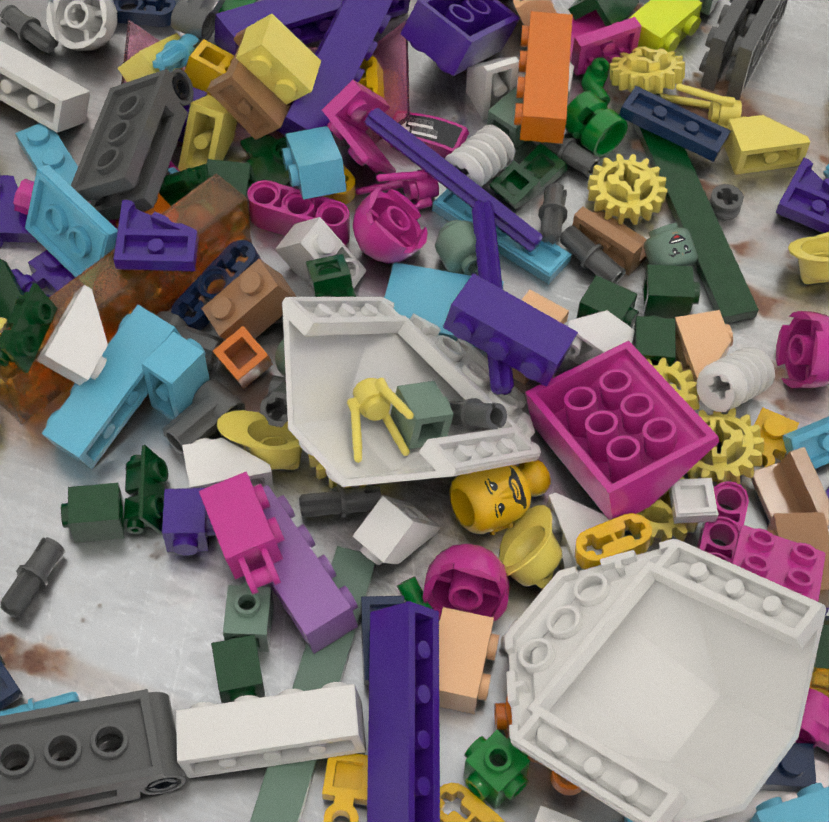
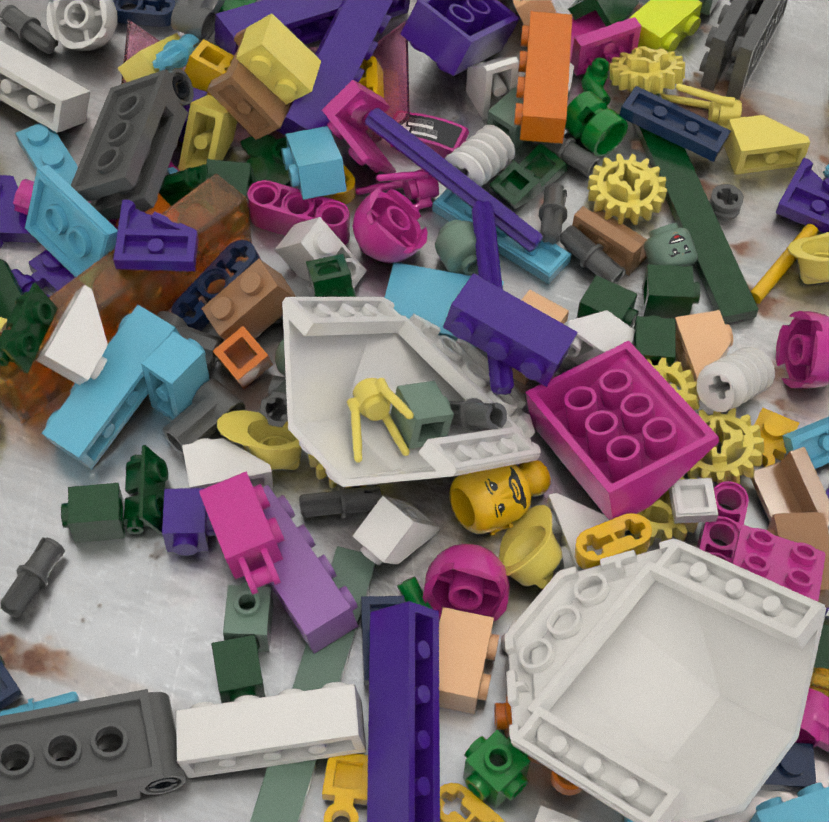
(780, 267): none -> yellow bar

